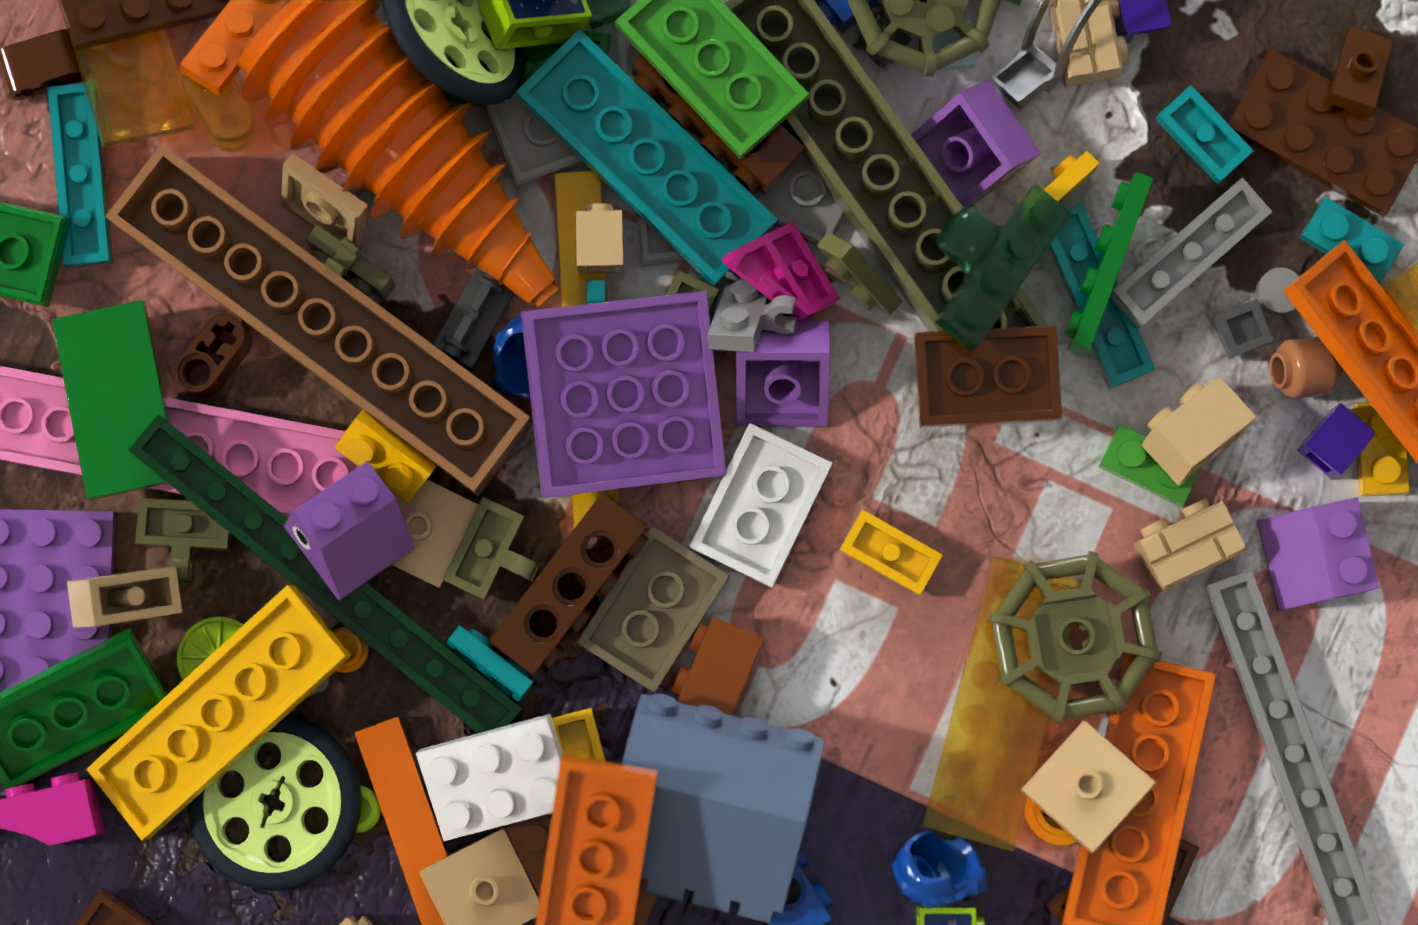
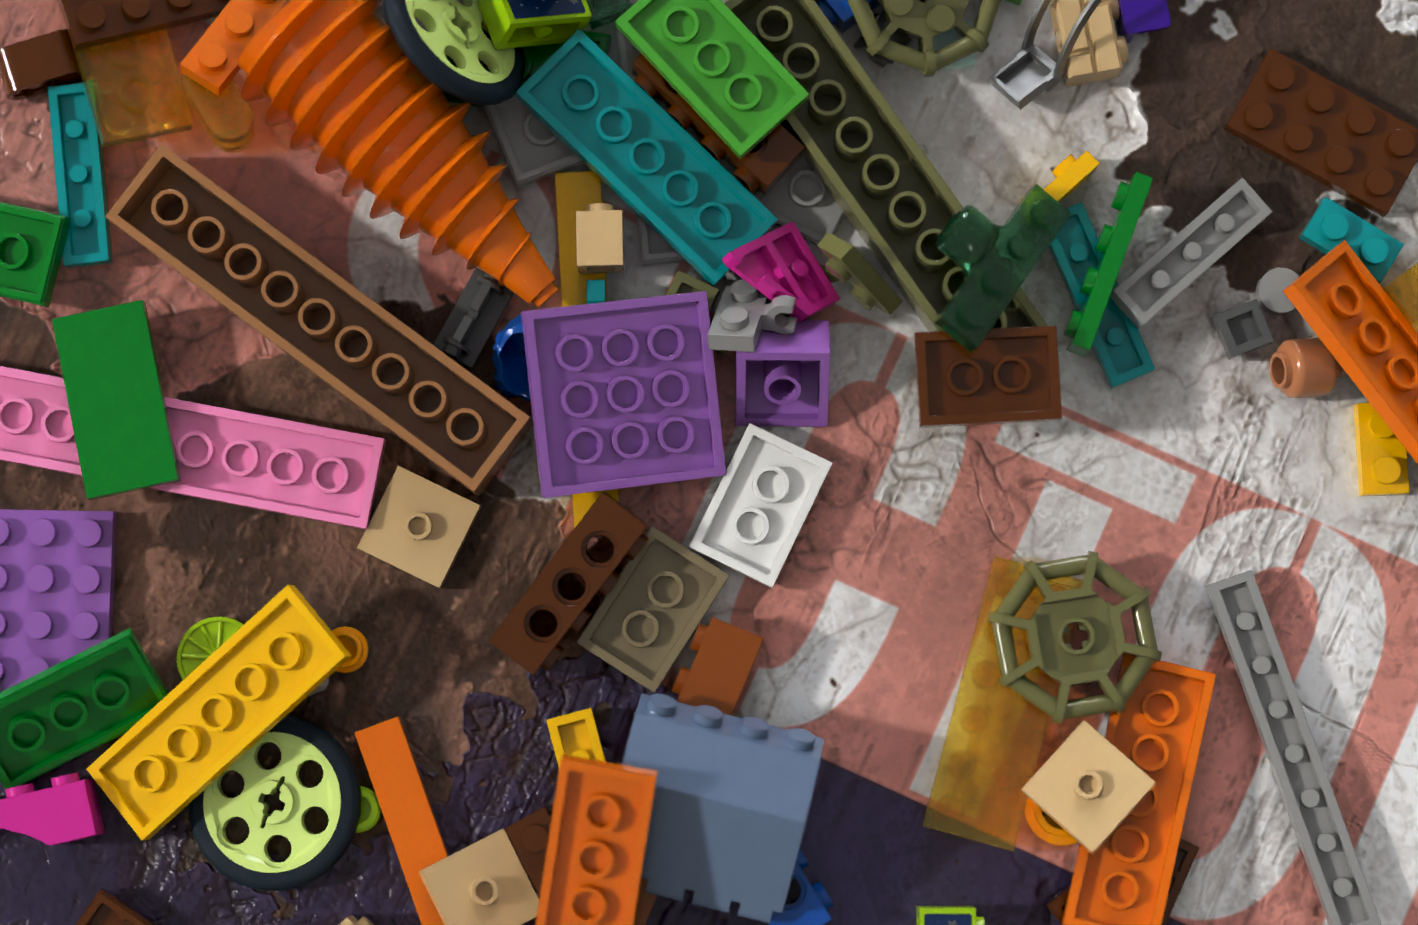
(124, 597): tan brick -> none
(179, 527): olive plate -> none
(231, 355): reddish brown beam -> none
(322, 201): tan plate -> none
(345, 258): olive plate -> none
(351, 530): medium lavender slope -> none
(362, 611): dark green plate -> none
(393, 458): yellow plate -> none
(477, 653): teal plate -> none
(488, 550): olive plate -> none
(493, 776): white plate -> none
(890, 552): yellow plate -> none
(938, 870): blue hair -> none
(975, 143): medium lavender slope -> none
(1134, 464): bright green plate -> none
(1189, 545): tan brick -> none
(1197, 430): tan brick -> none
(1204, 134): teal plate -> none
(1318, 554): medium lavender slope -> none
(1336, 441): dark purple panel -> none
(1360, 71): reddish brown plate -> none

